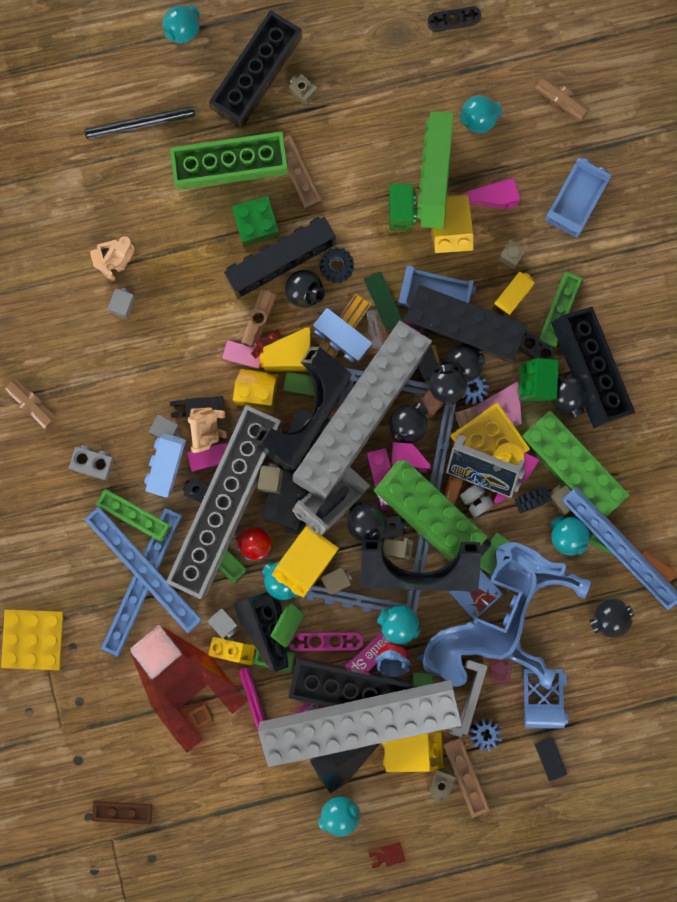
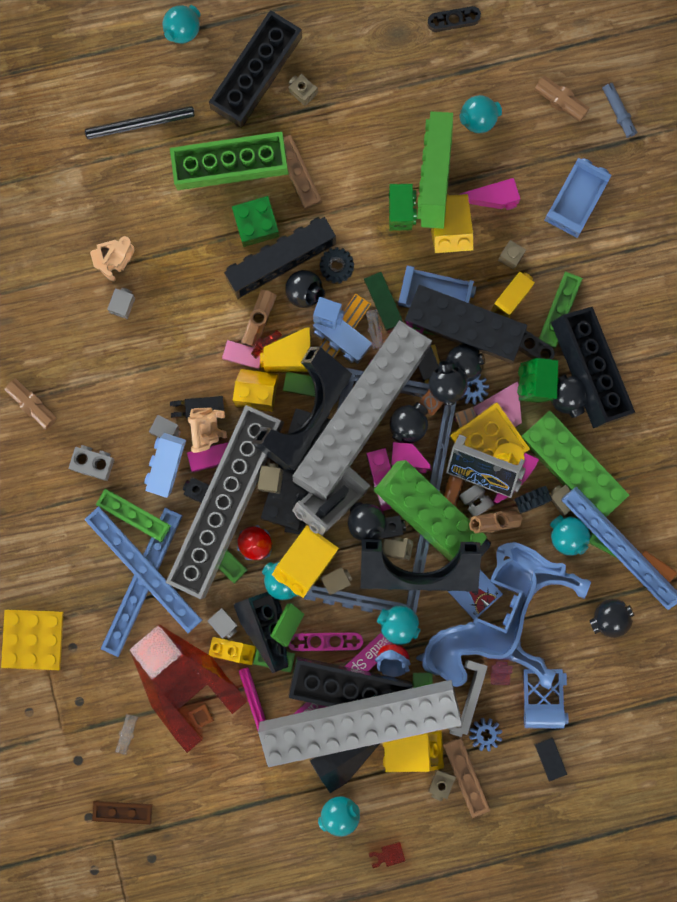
(126, 734): none -> clear pin
(328, 313): none -> medium blue brick
(489, 559): bright green tile -> none
(495, 522): none -> medium nougat piece
(623, 117): none -> sand blue pin

